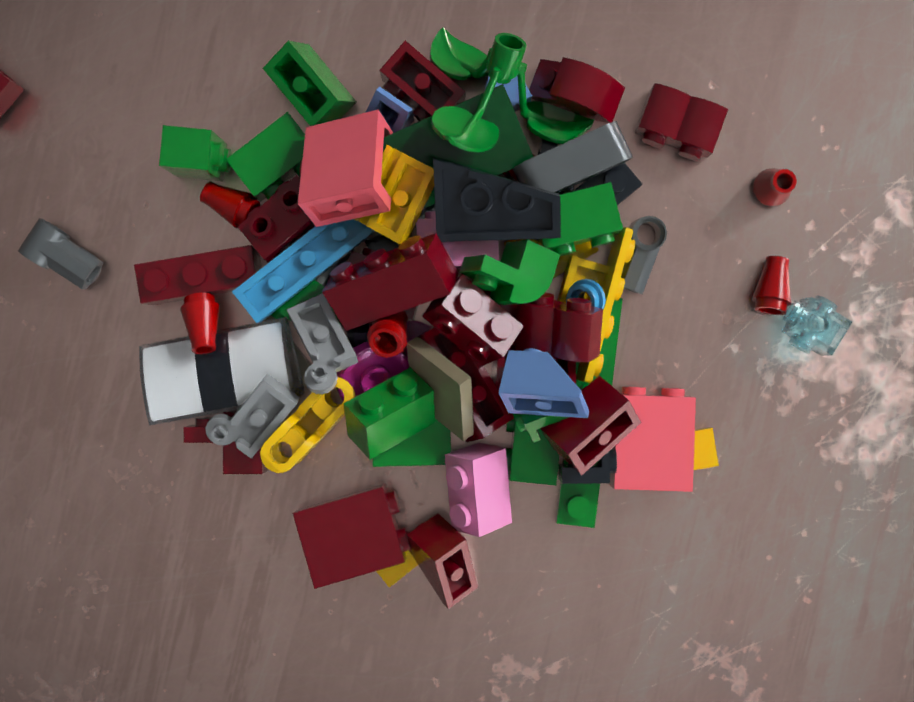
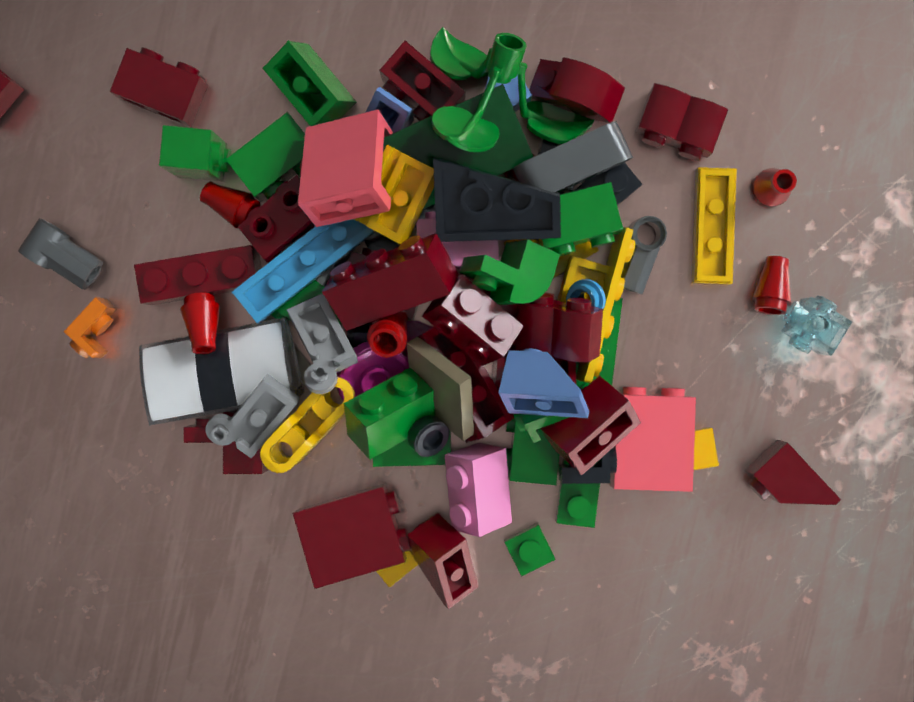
(91, 321): none -> orange bracket
(159, 86): none -> dark red brick
(428, 436): none -> black tile
(529, 549): none -> green plate
(714, 225): none -> yellow tile
(788, 478): none -> dark red slope

